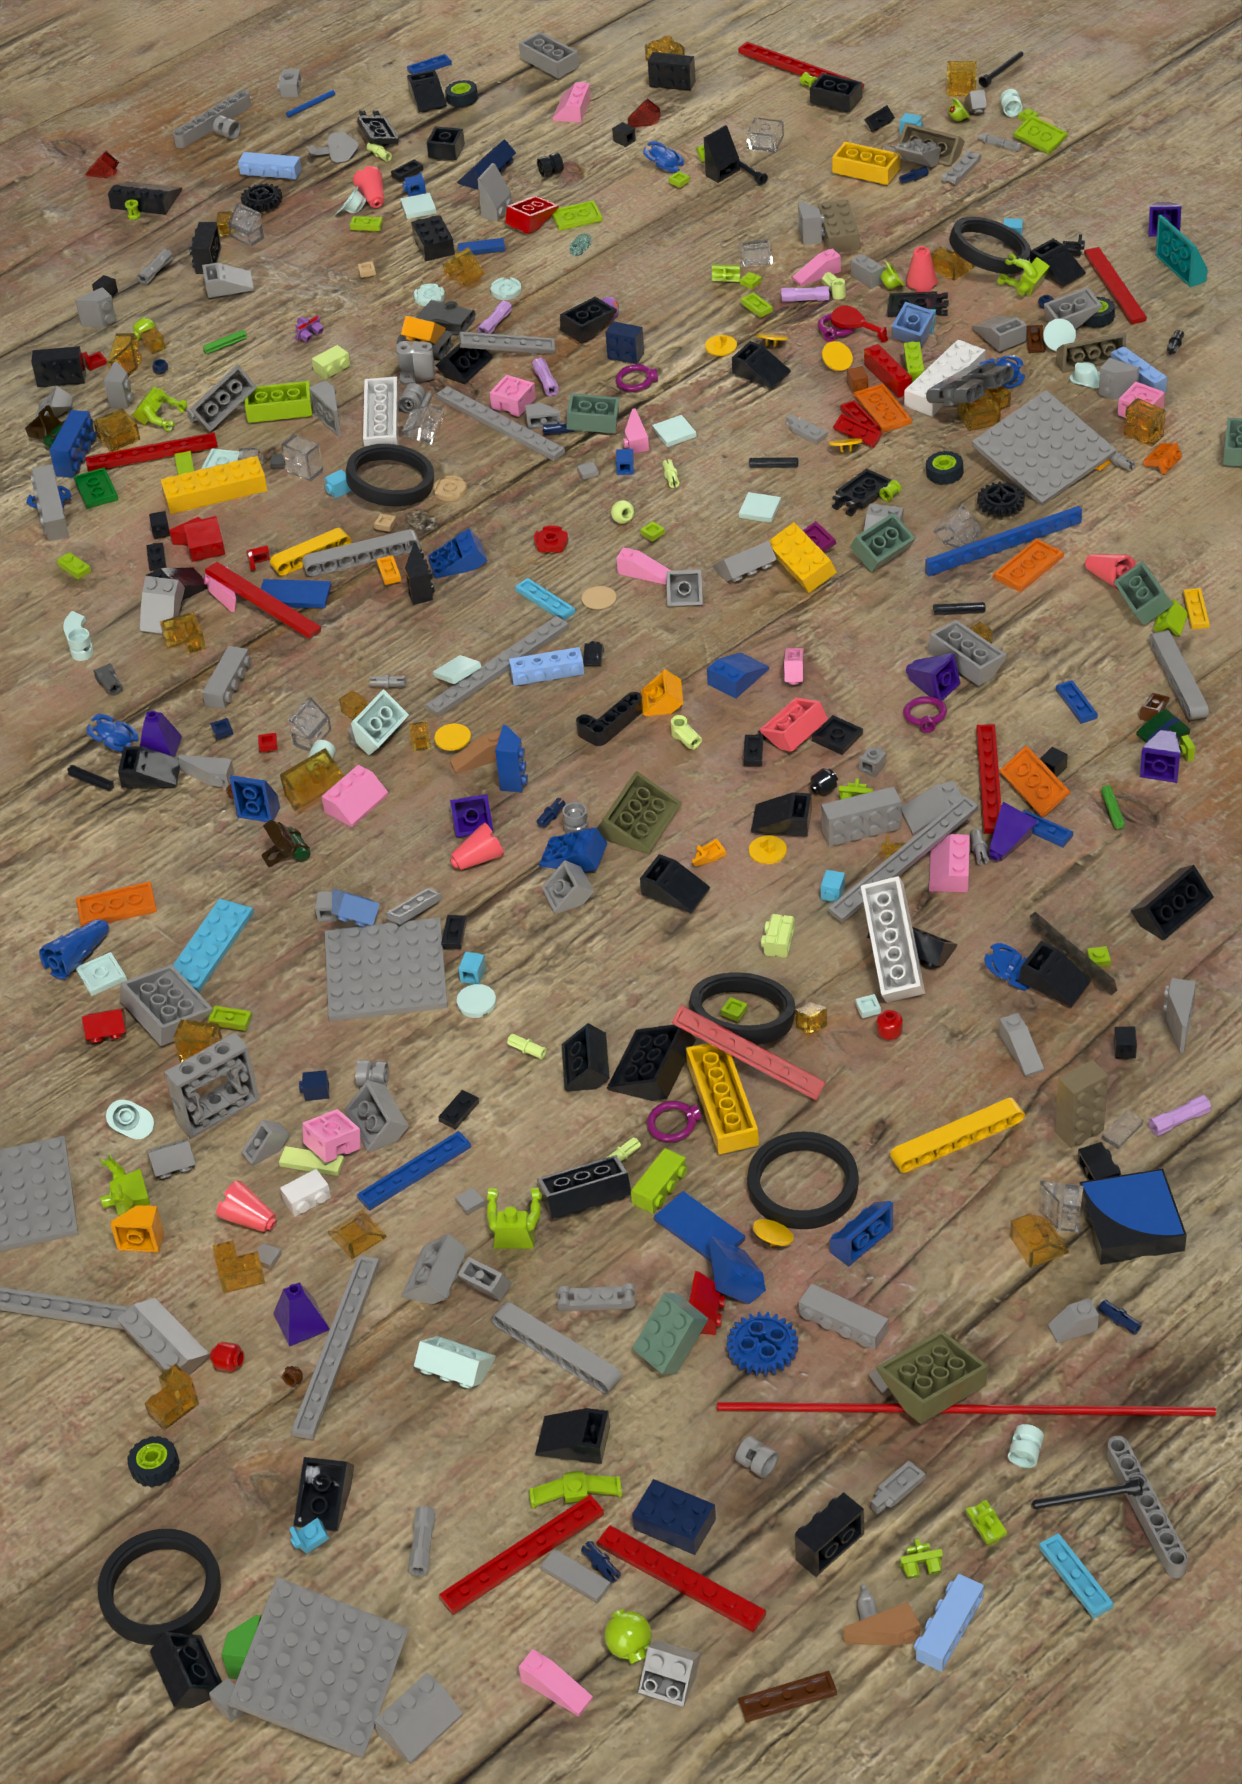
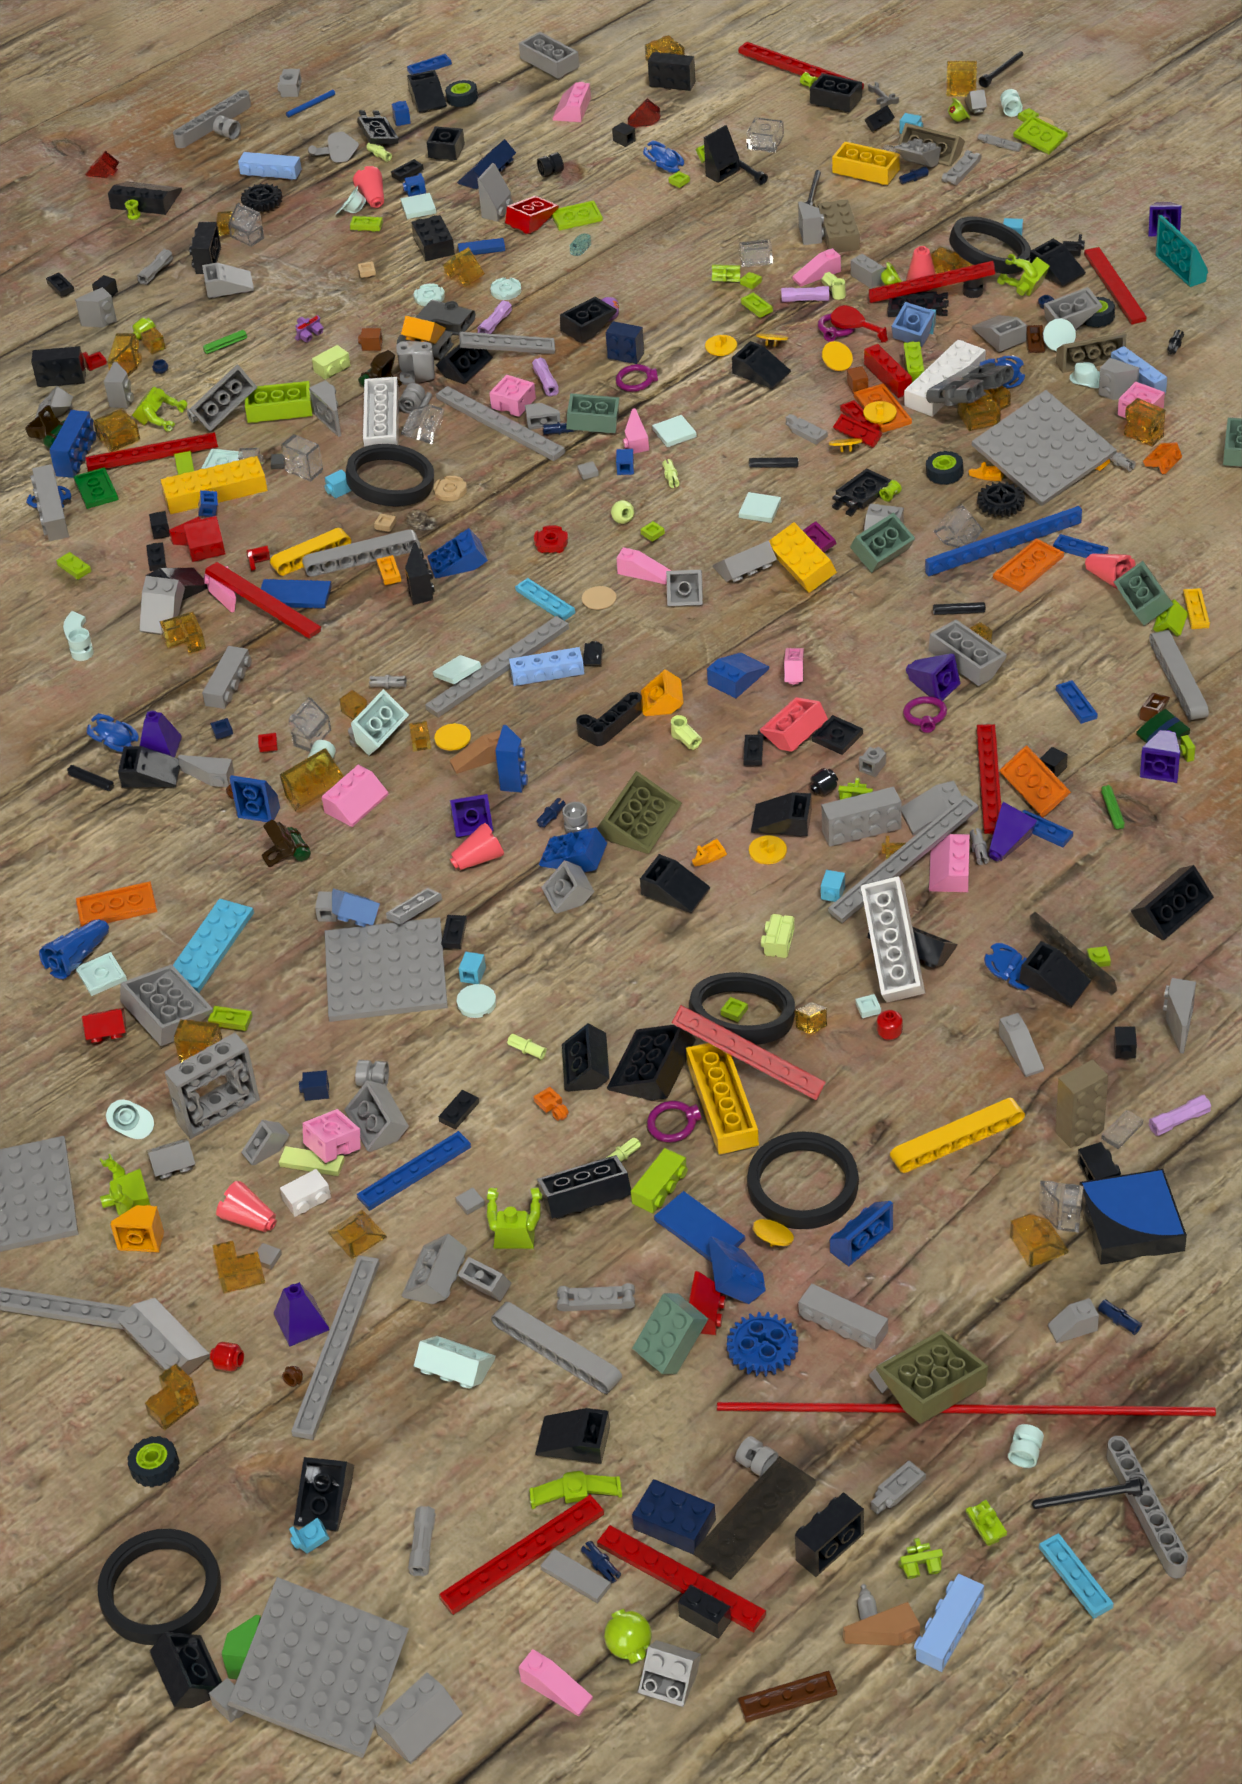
(60, 284): none -> black plate
(107, 677): dark grey piece -> none
(207, 503): none -> blue brick
(371, 339): none -> dark orange brick
(380, 367): none -> dark brown piece
(401, 113): none -> blue brick
(549, 1100): none -> orange plate
(704, 1611): none -> black brick
(755, 1517): none -> clear smoke plate
(813, 188): none -> black piece
(879, 412): none -> yellow piece
(883, 100): none -> flat silver bar
(931, 281): none -> red tile
(973, 288): none -> black wheel
(988, 473): none -> light orange slope
(1078, 547): none -> blue tile

